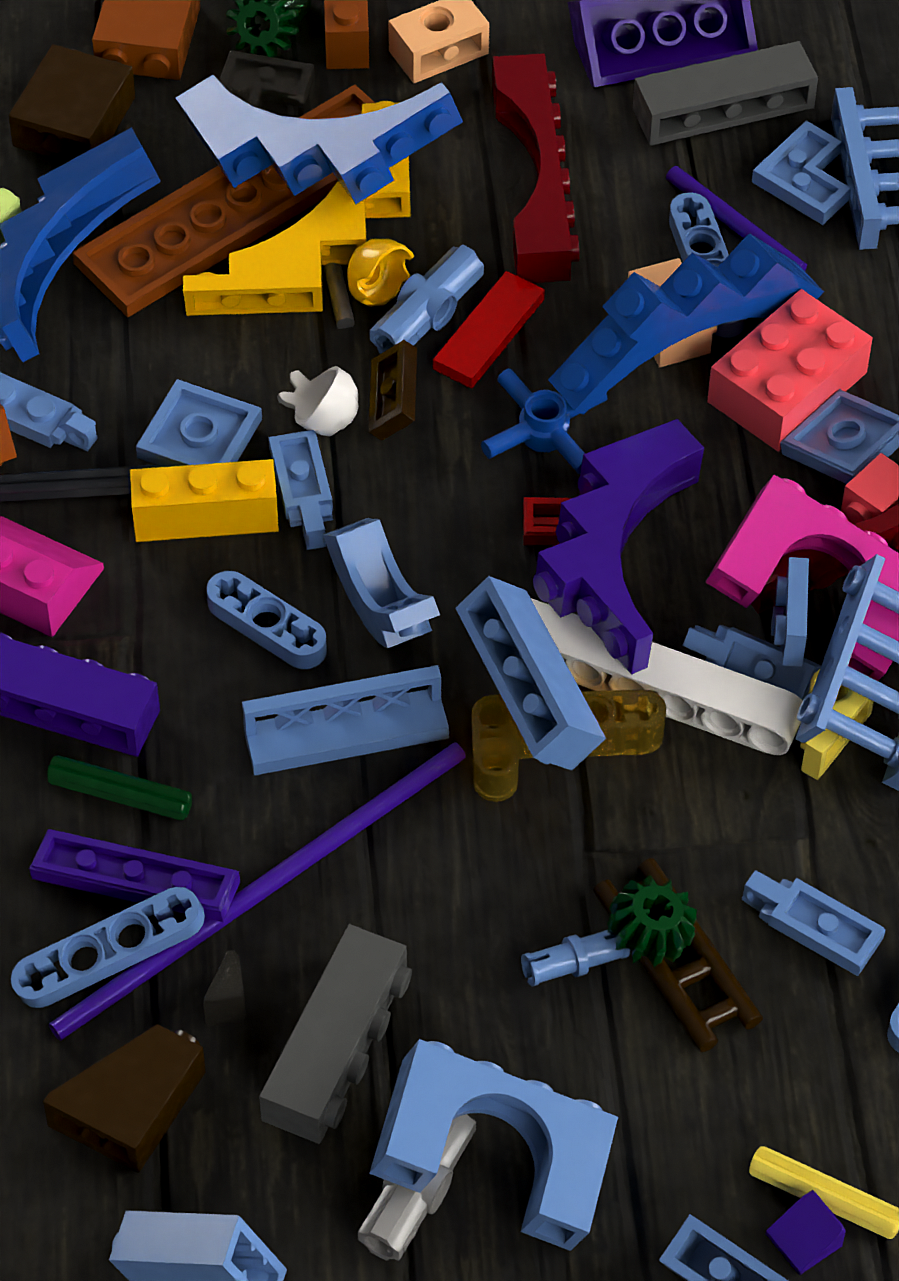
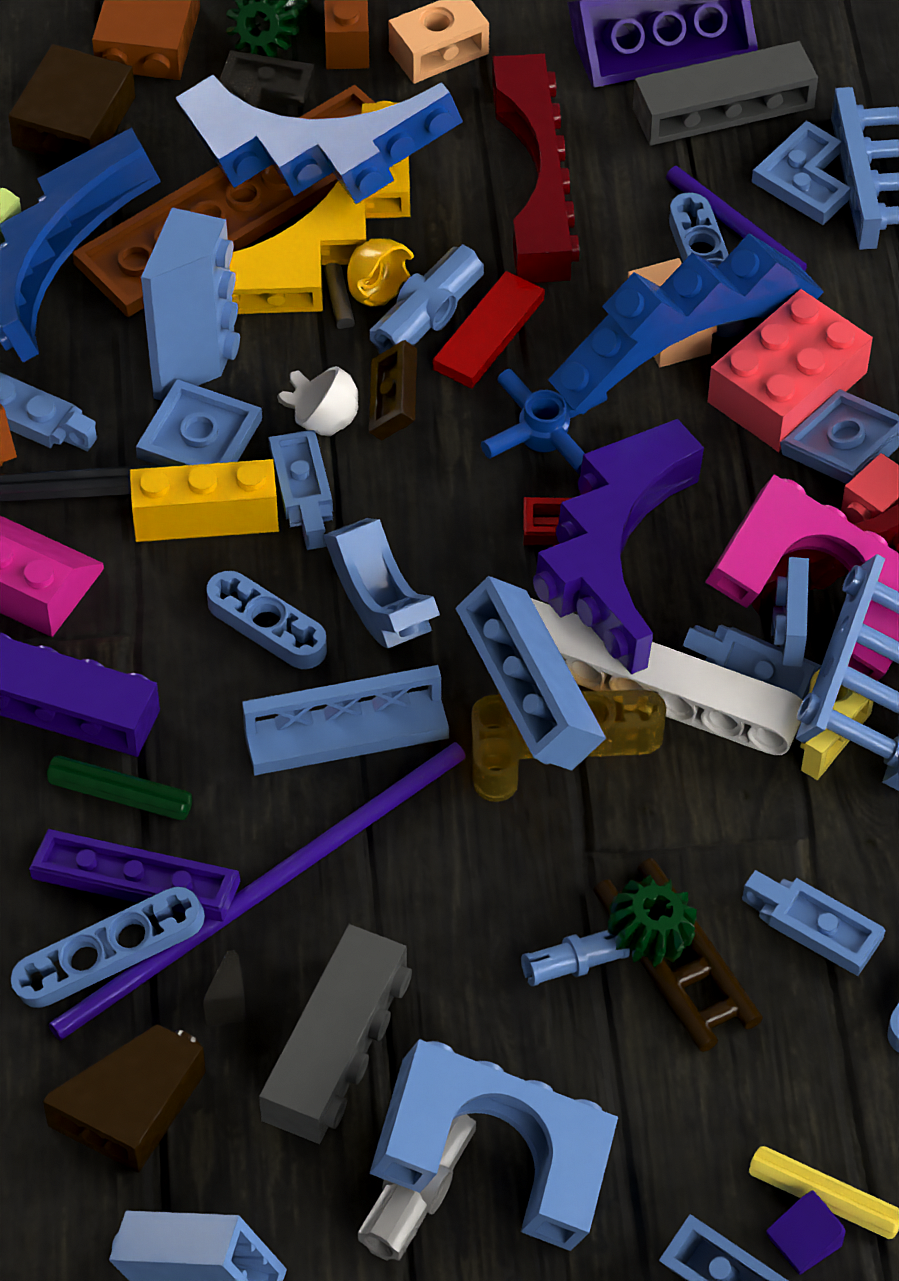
(189, 301): none -> medium blue slope

